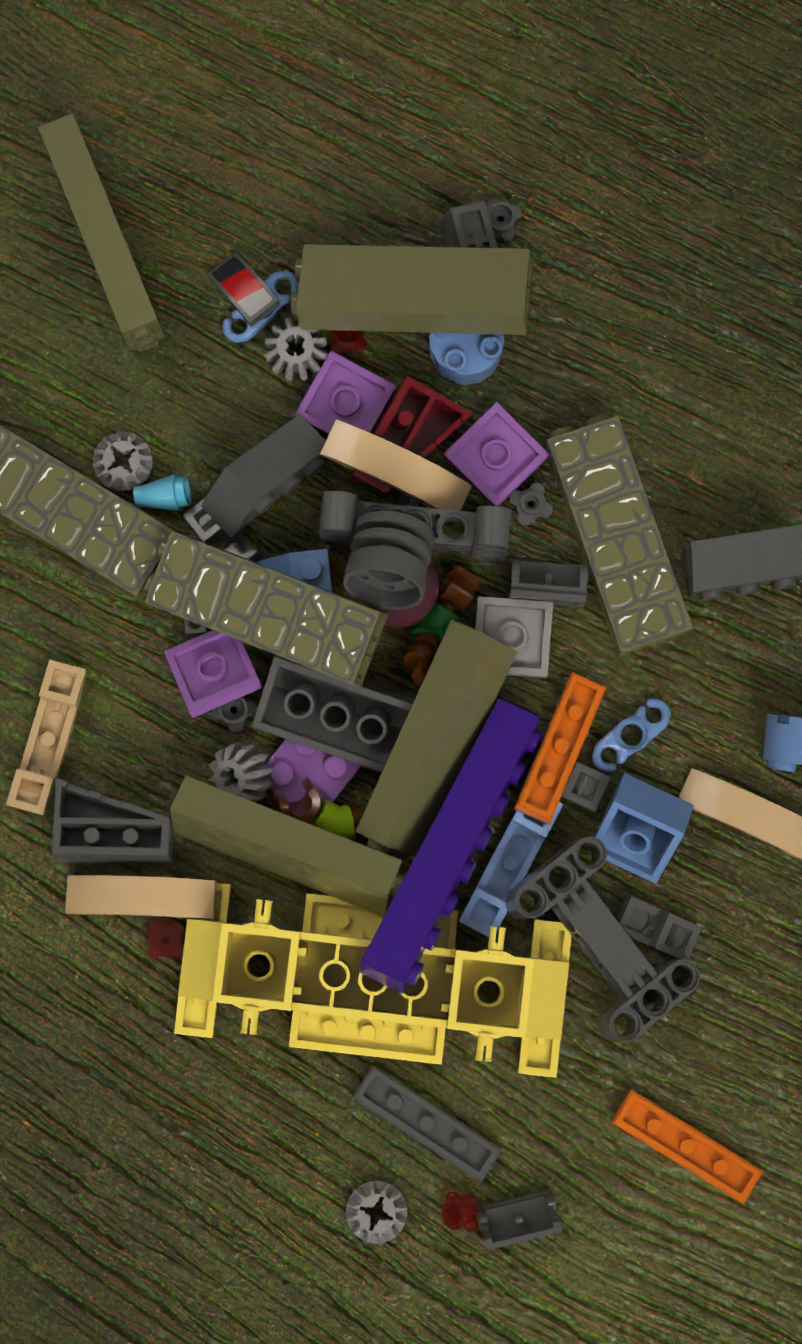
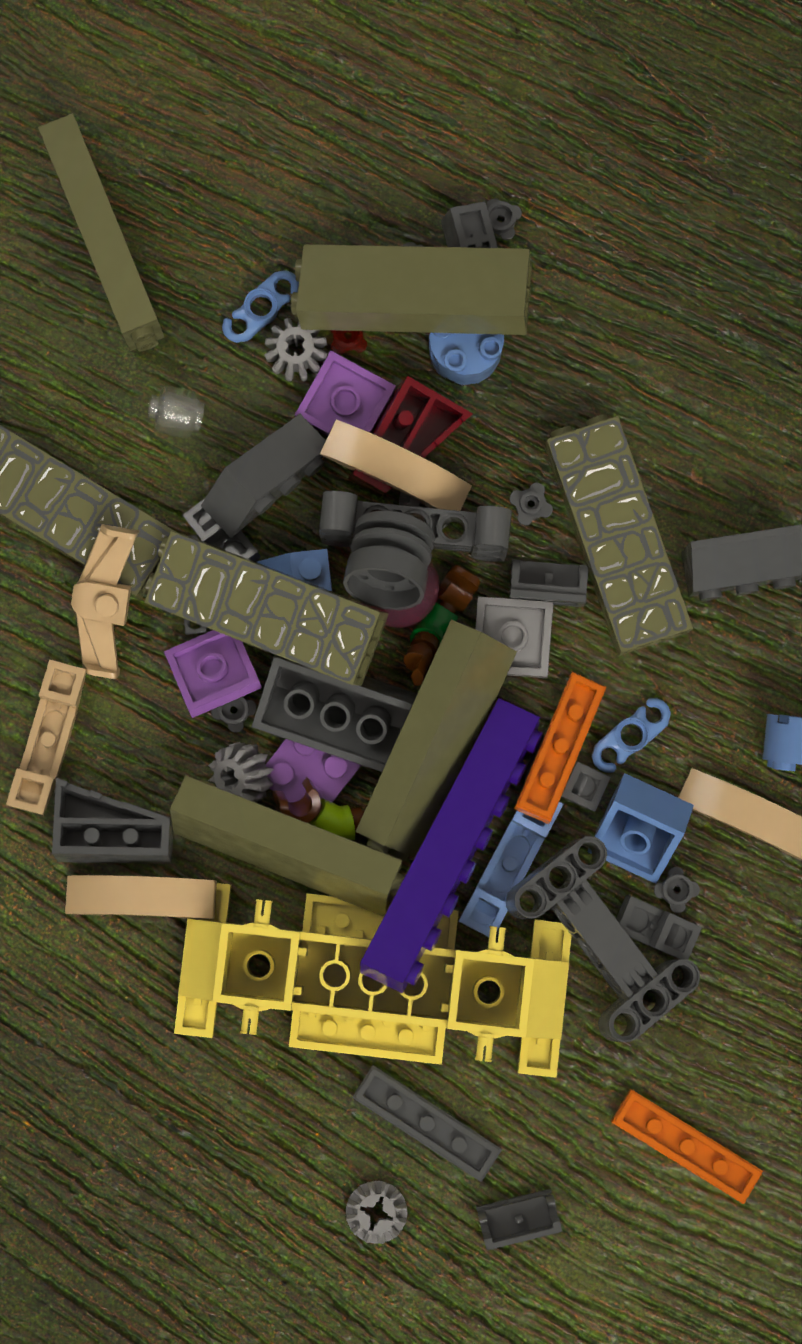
(102, 601): none -> tan plate
(120, 478): light grey gear -> none
(157, 933): clear red plate -> none
(165, 493): medium azure cone -> none
(176, 411): none -> clear head
(243, 289): slope -> none
(460, 1212): clear red plate -> none
(496, 455): medium lavender plate -> none
(687, 889): none -> dark grey plate

